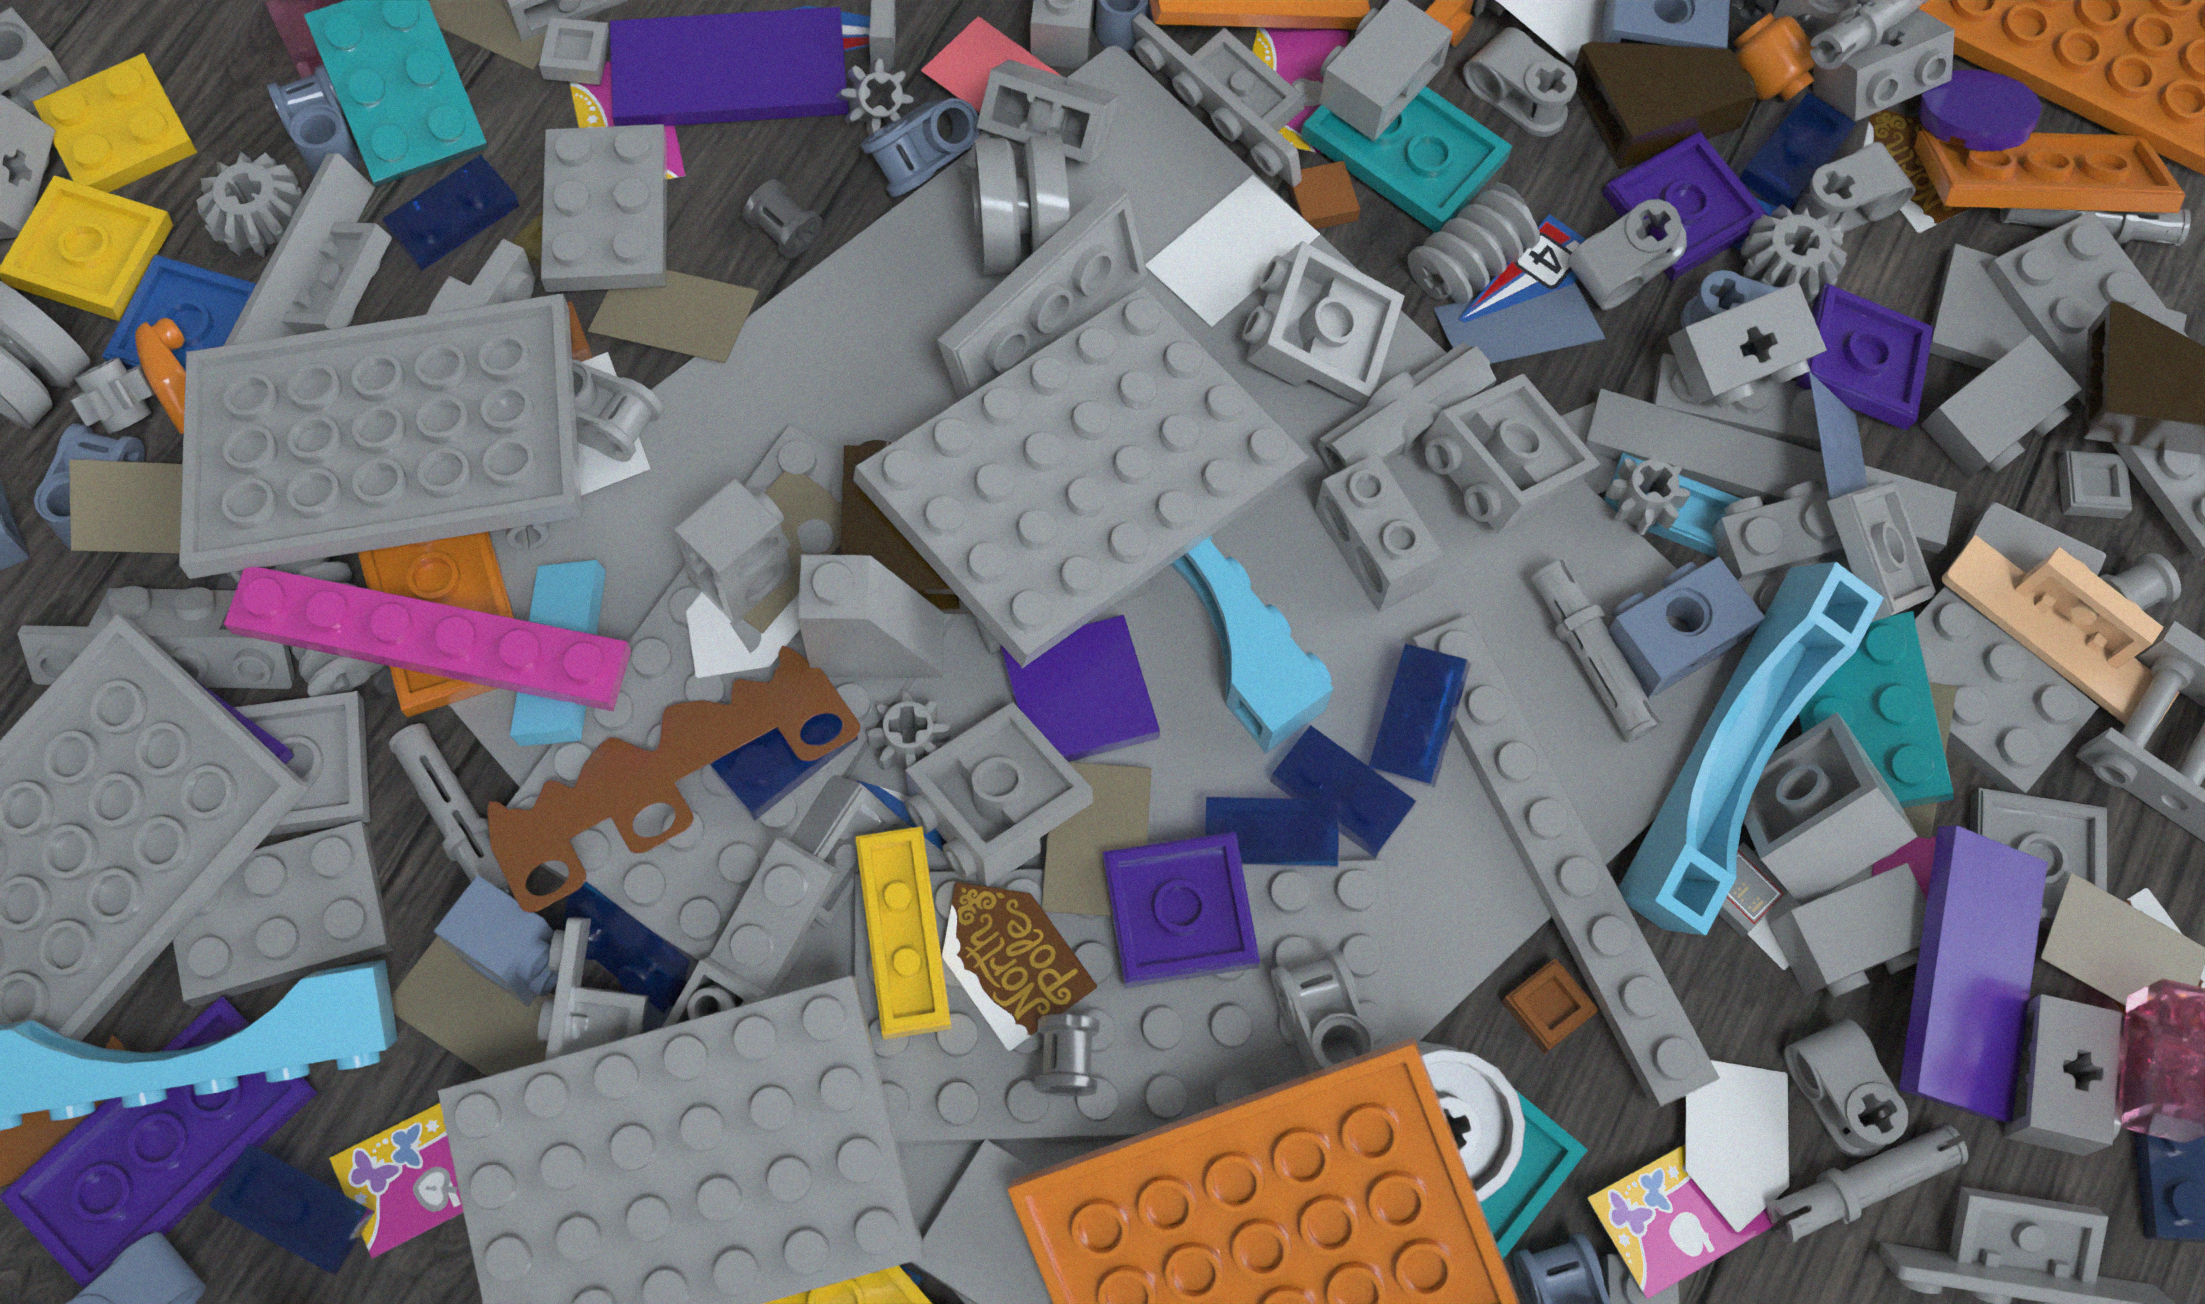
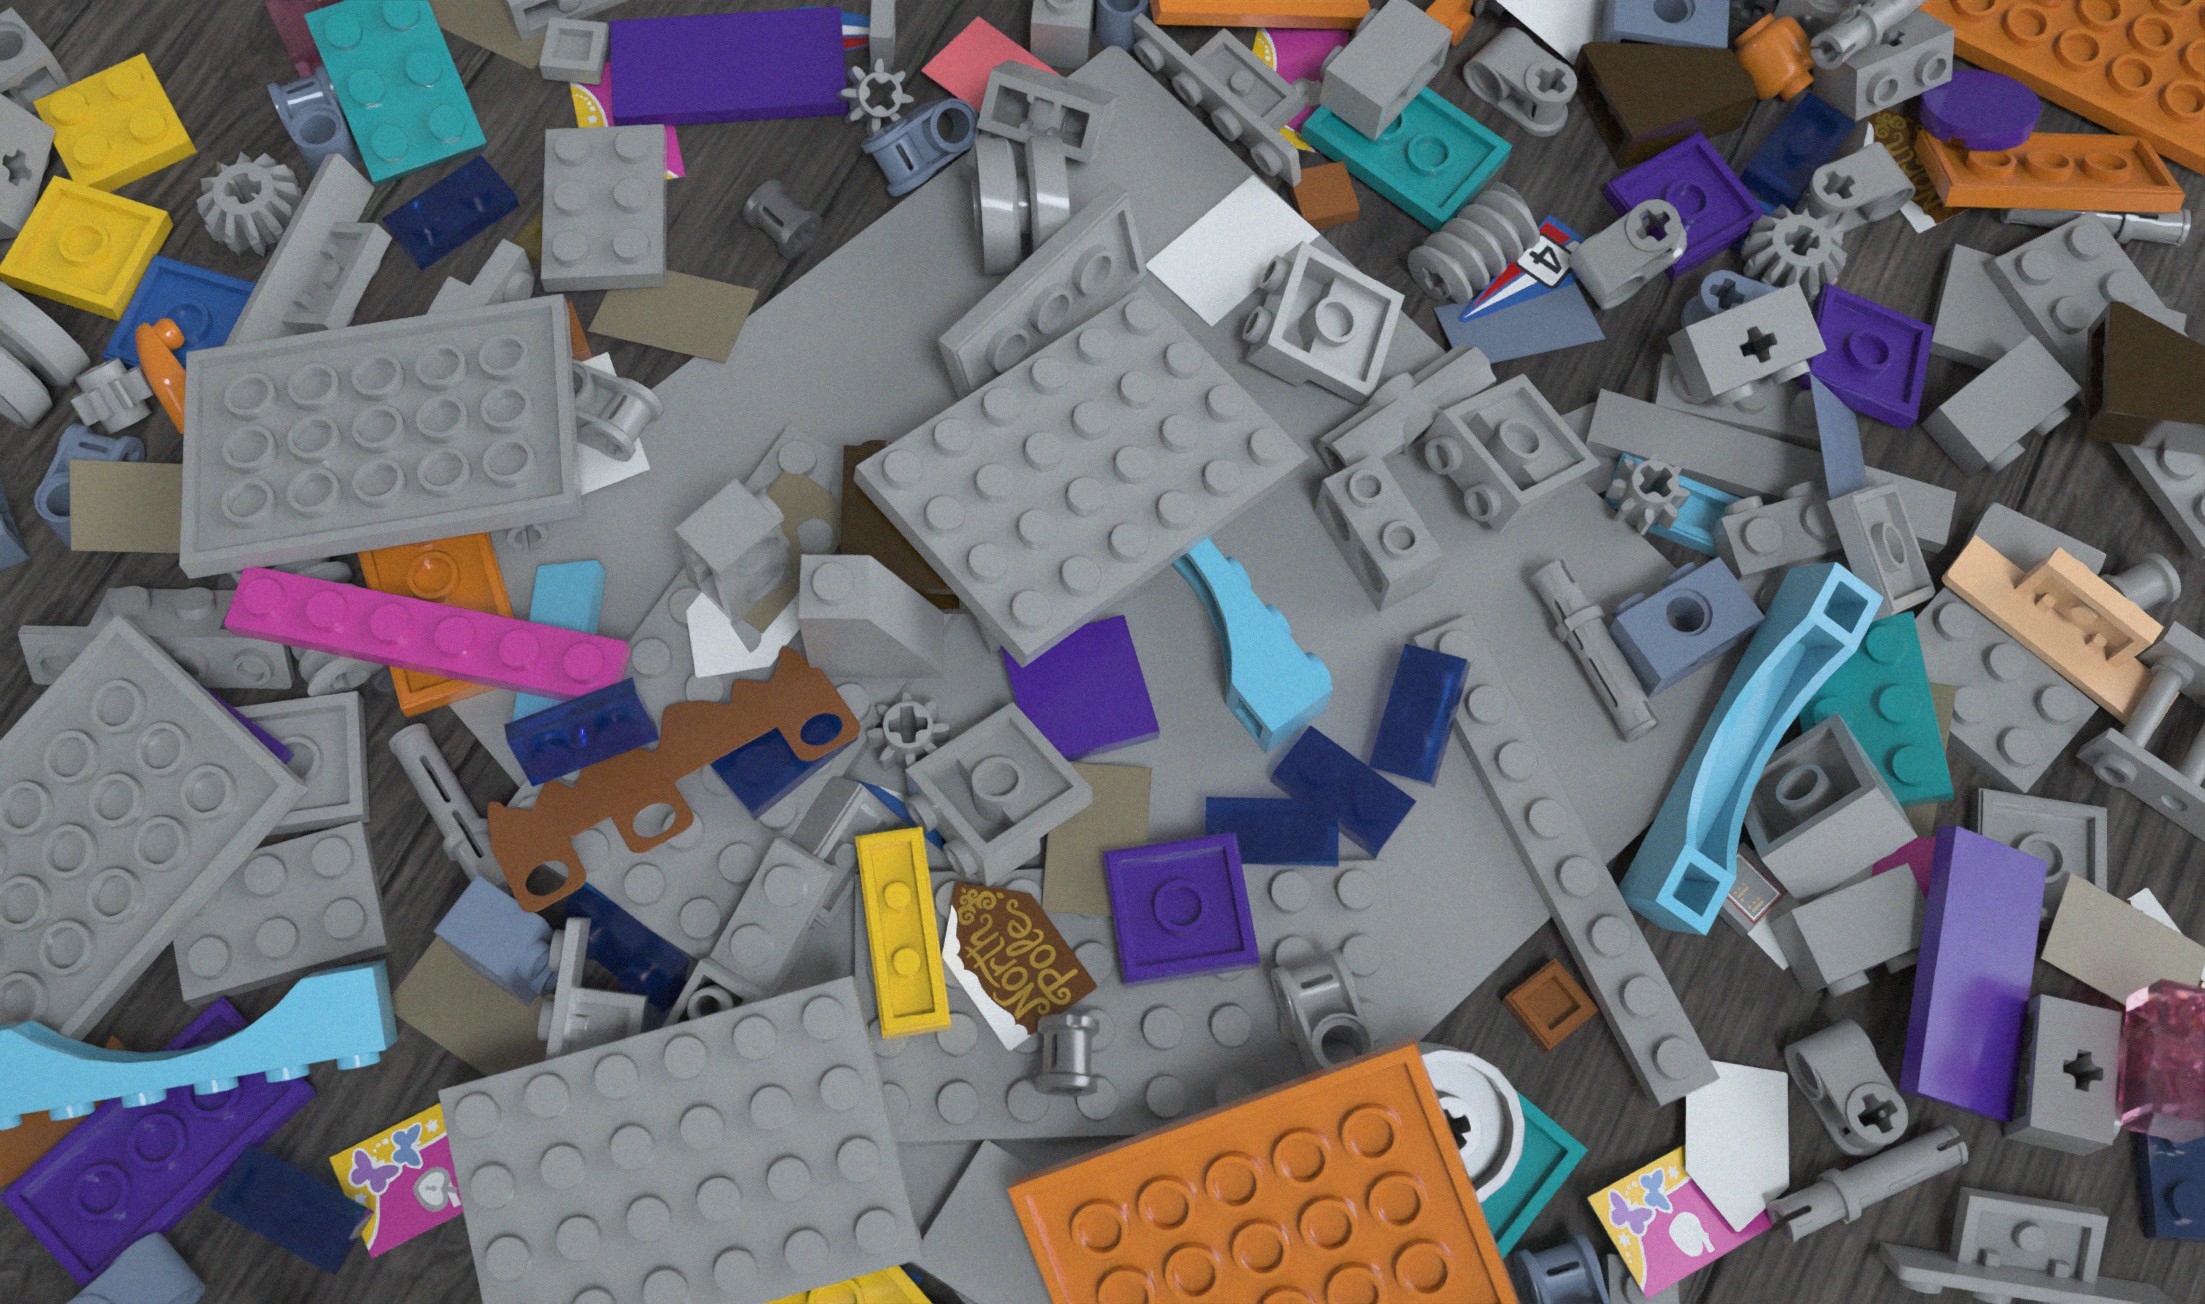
(581, 732): none -> clear blue plate
(2094, 485): light grey tile -> none

